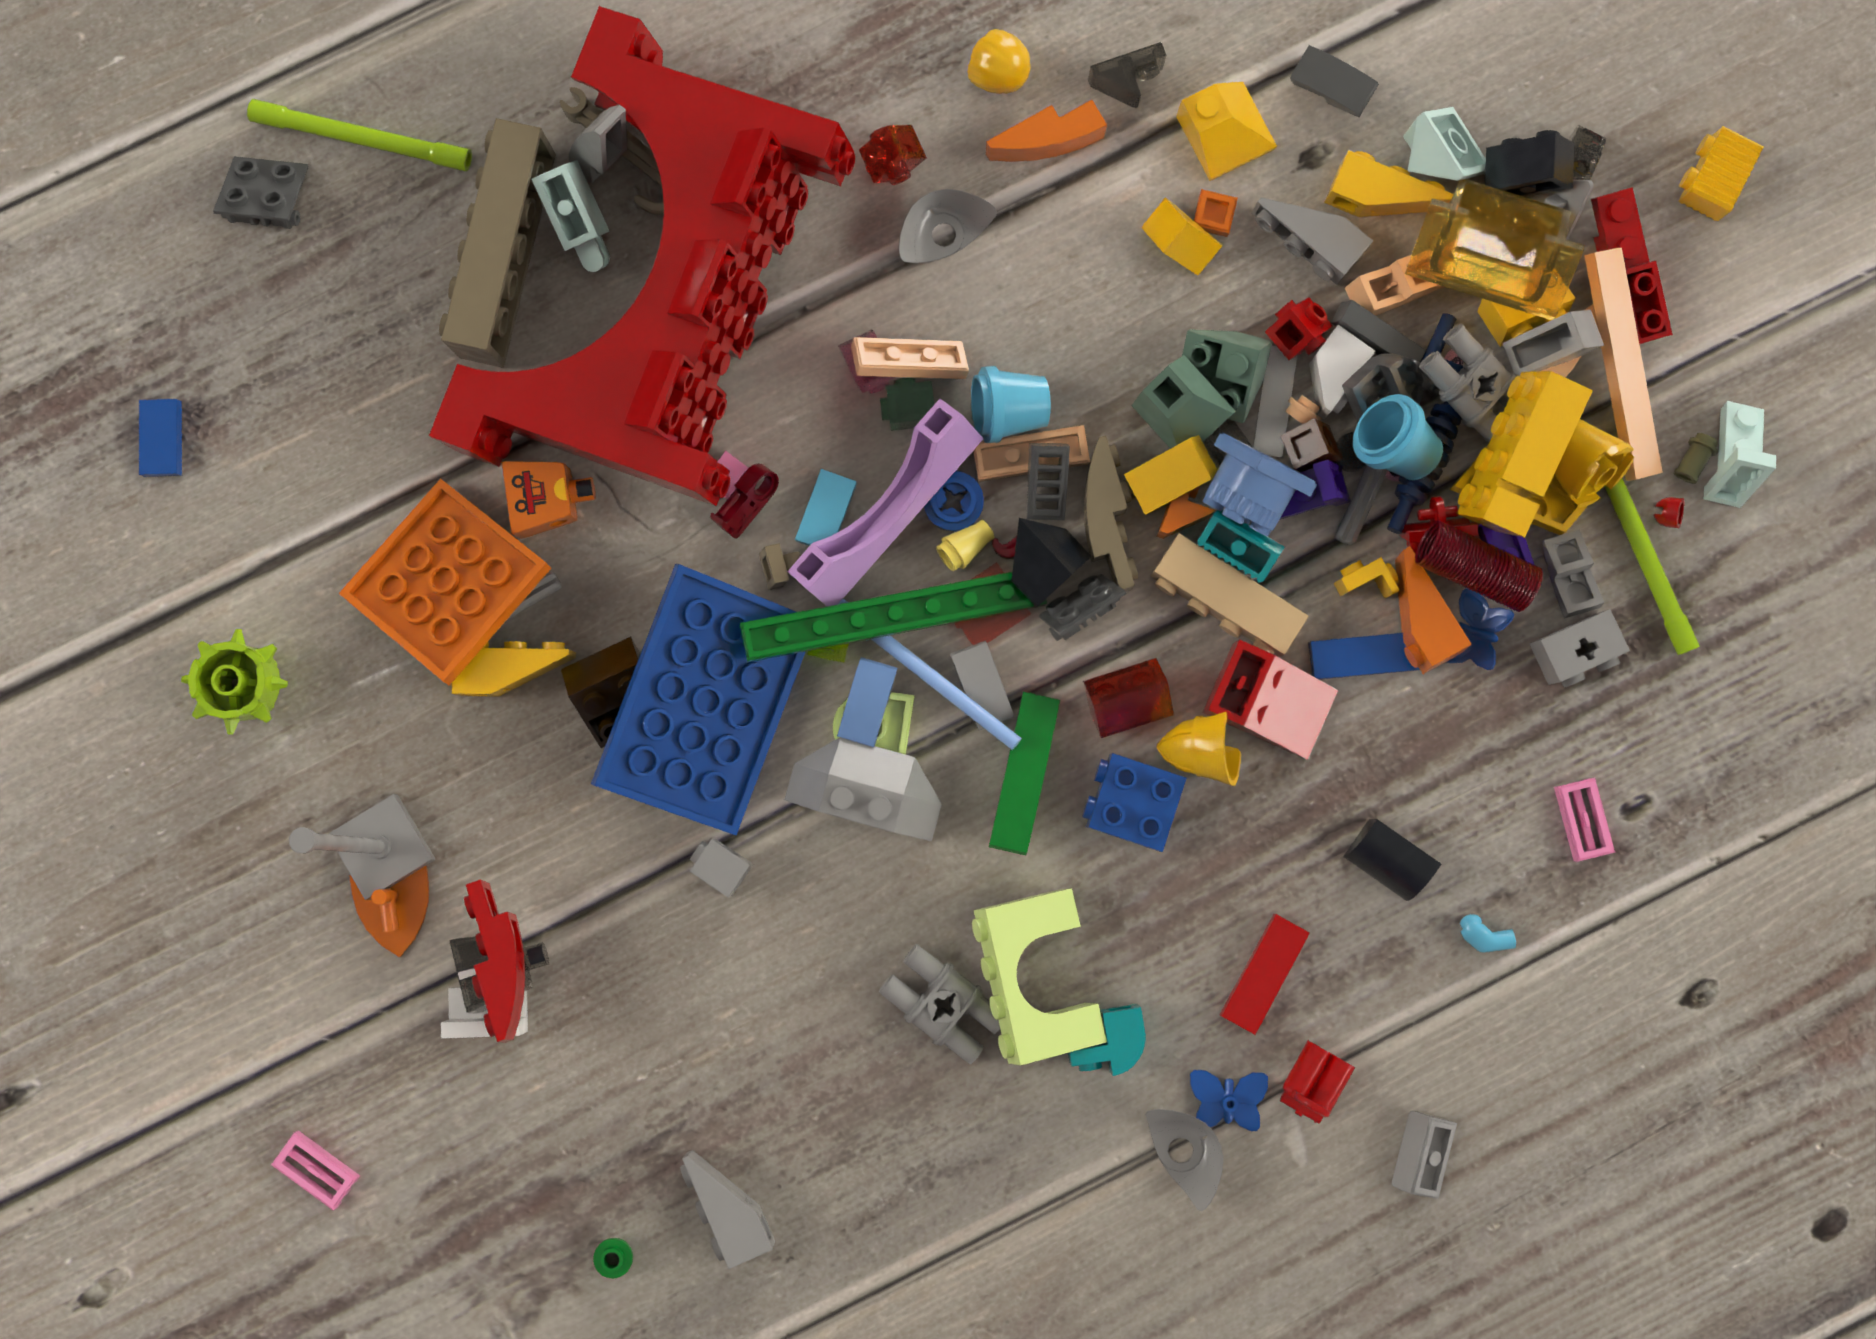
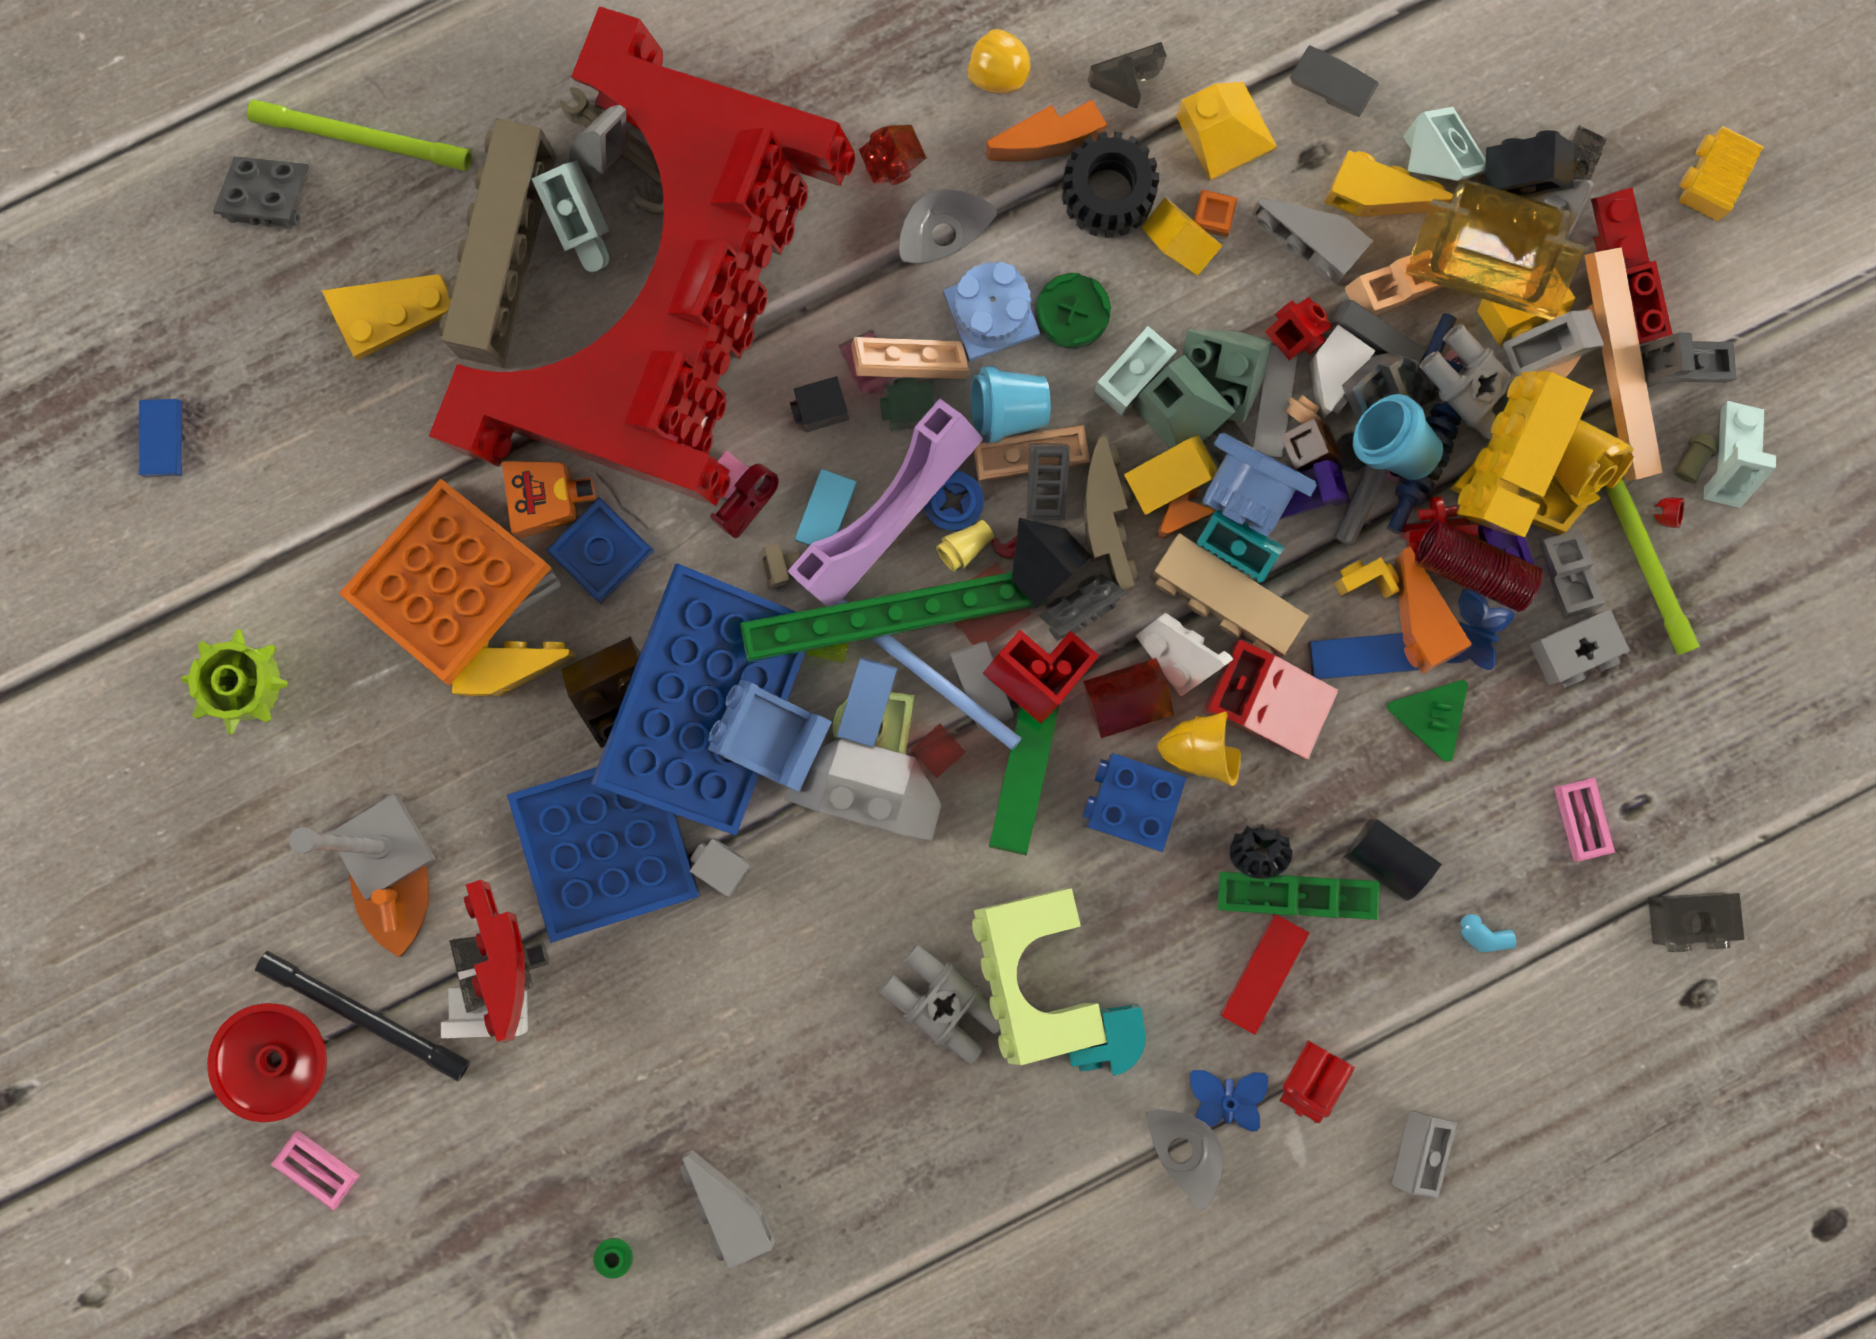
(243, 1067): none -> red dish
(292, 977): none -> black piece
(386, 311): none -> yellow wing
(598, 854): none -> blue plate
(599, 550): none -> blue tile
(768, 735): none -> medium blue panel
(819, 404): none -> black brick
(938, 751): none -> clear red brick
(991, 309): none -> light blue piece
(1037, 678): none -> red brick
(1073, 310): none -> green tile
(1115, 155): none -> black tyre
(1134, 370): none -> light aqua panel
(1180, 653): none -> white wing
(1255, 863): none -> black gear
(1300, 896): none -> green slope
(1433, 716): none -> green piece
(1684, 360): none -> dark grey bracket
(1718, 914): none -> clear smoke brick

